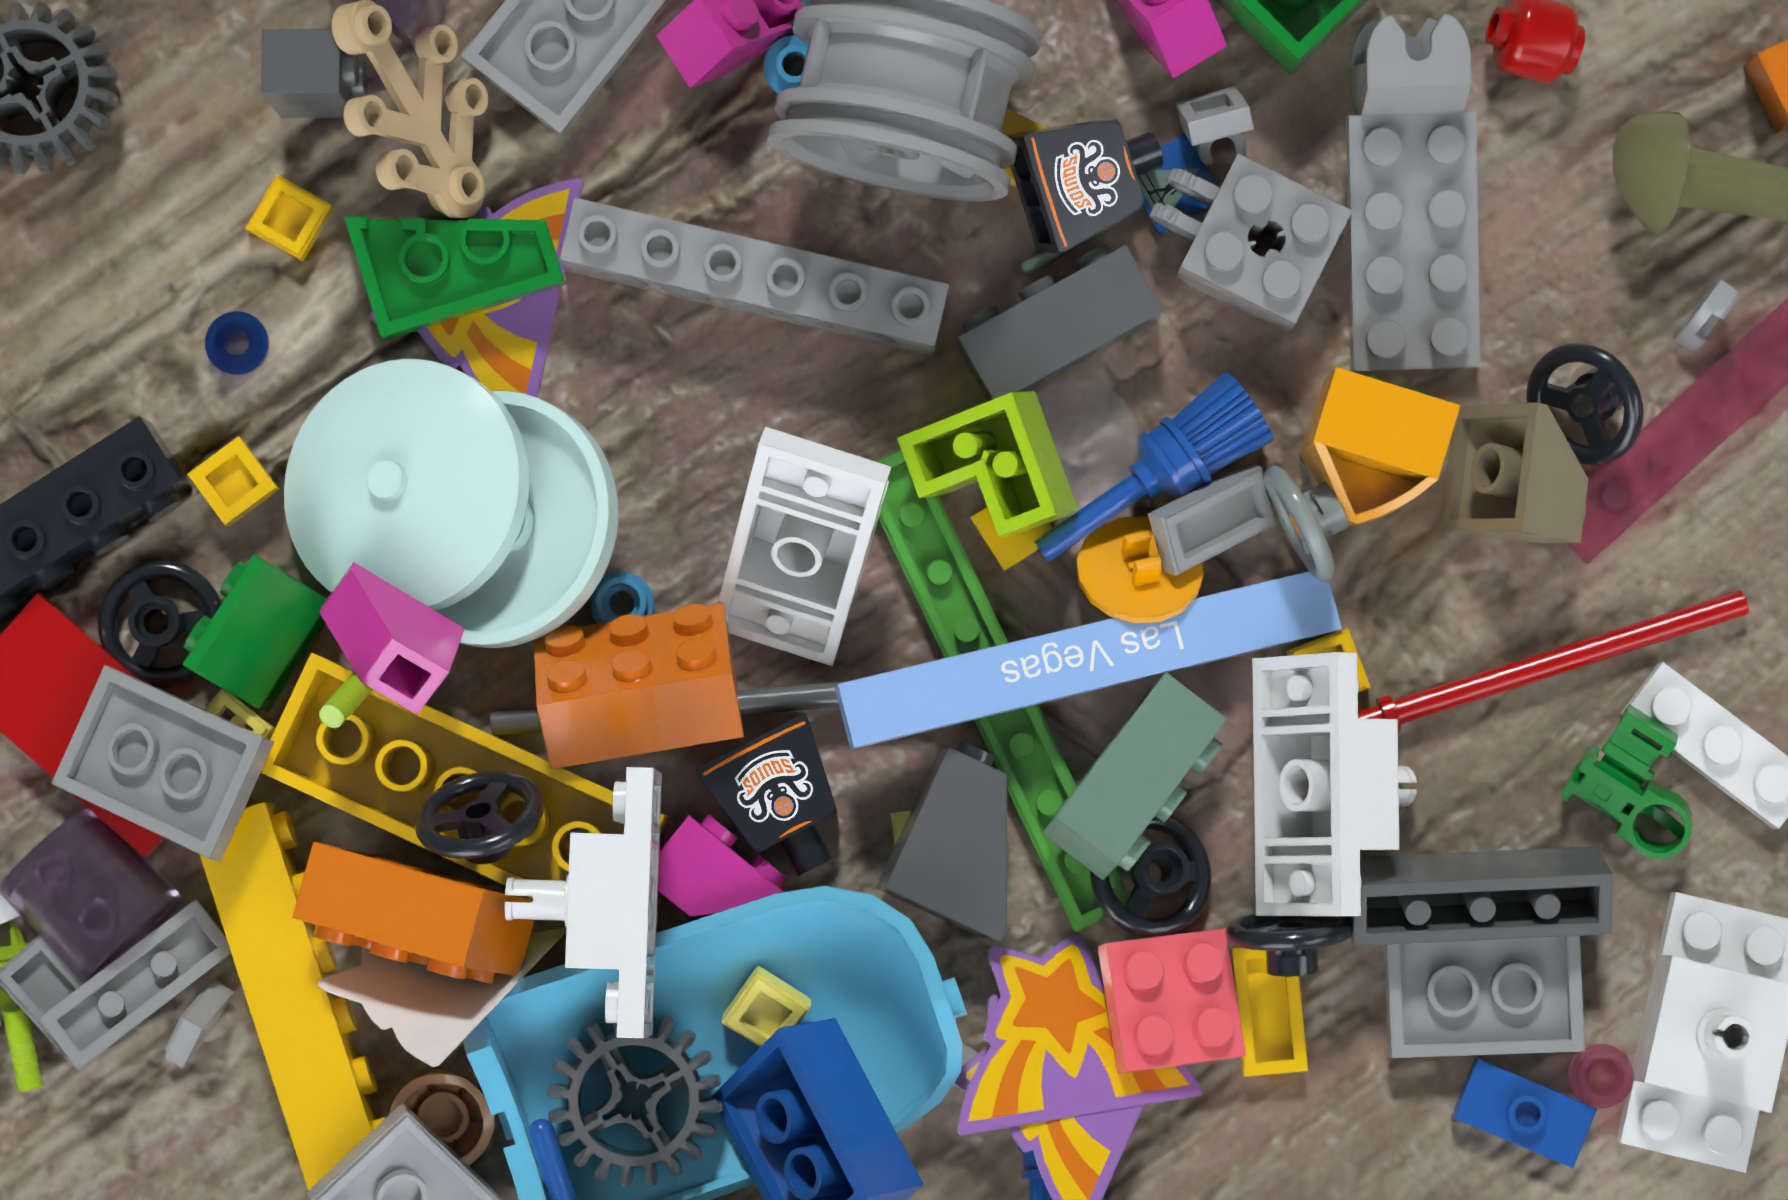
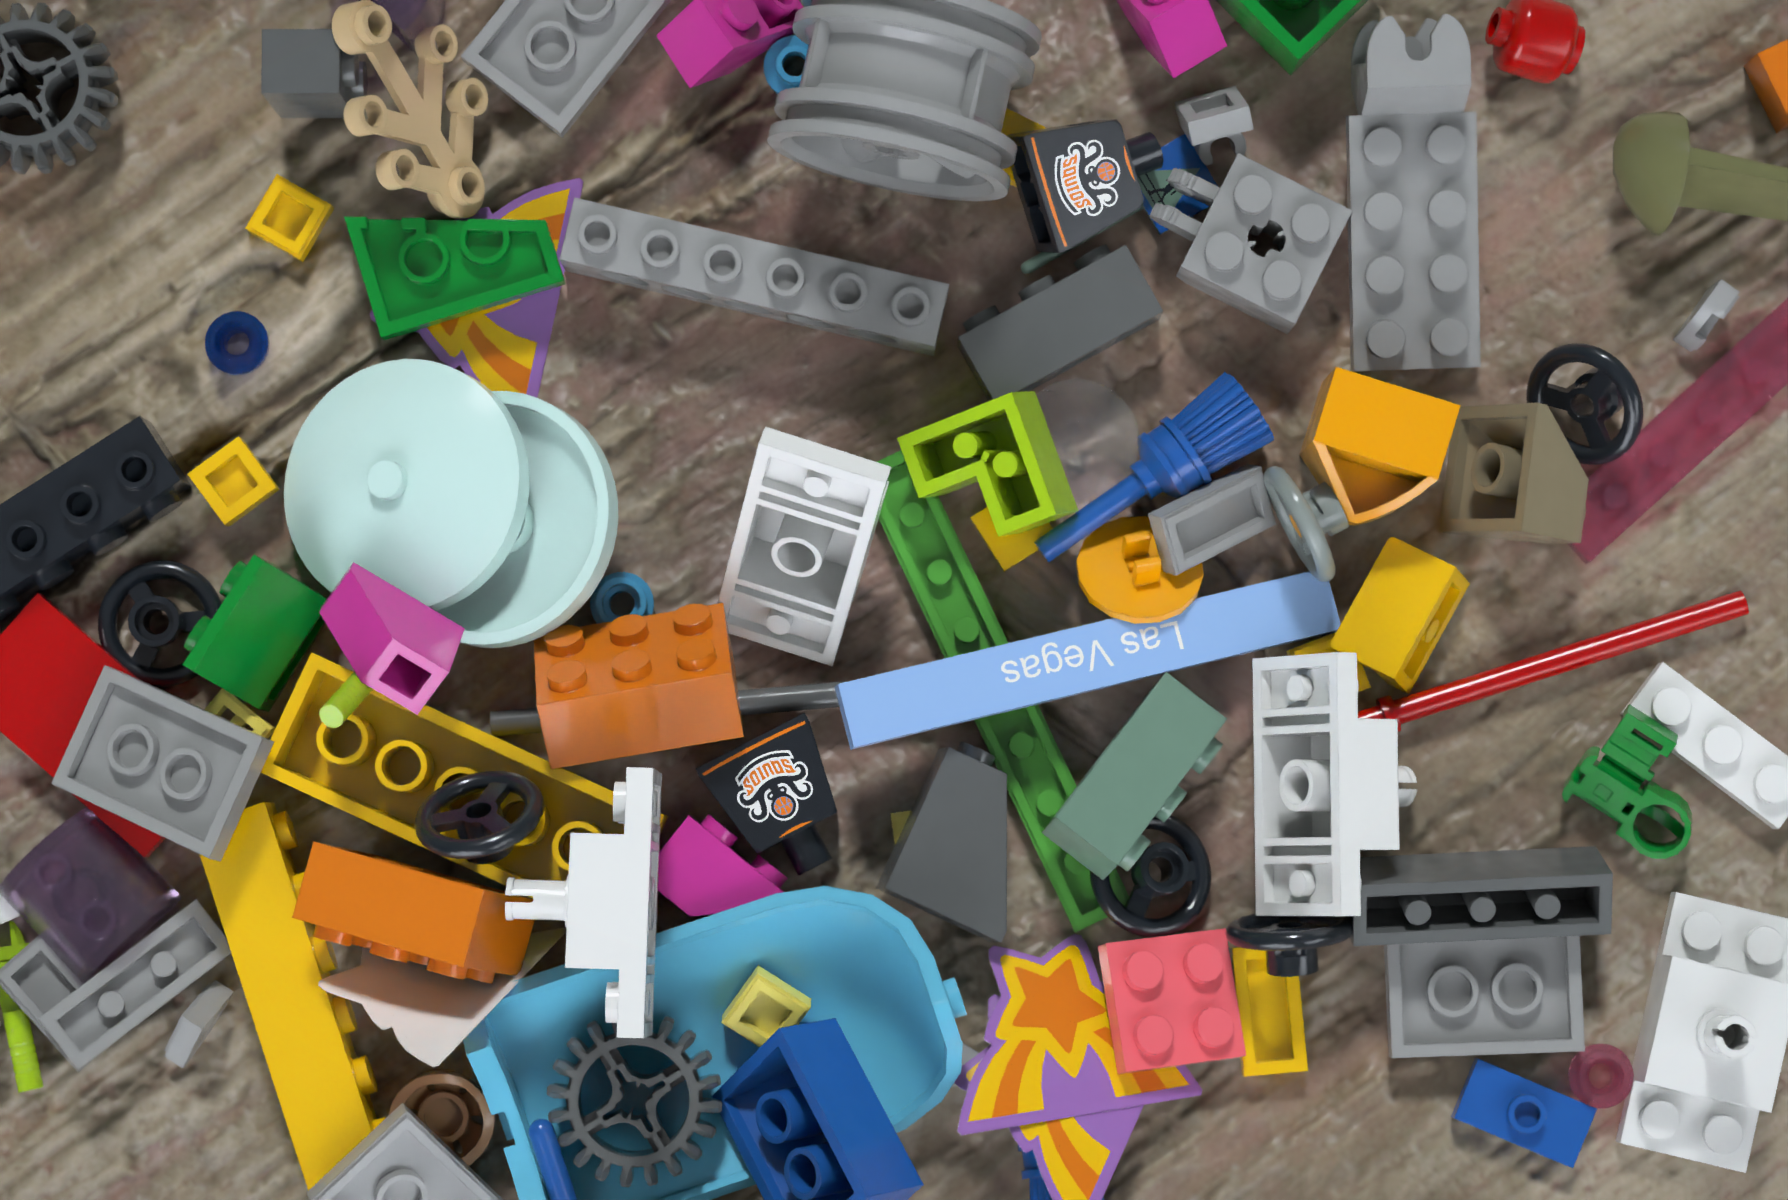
(1400, 612): none -> yellow panel

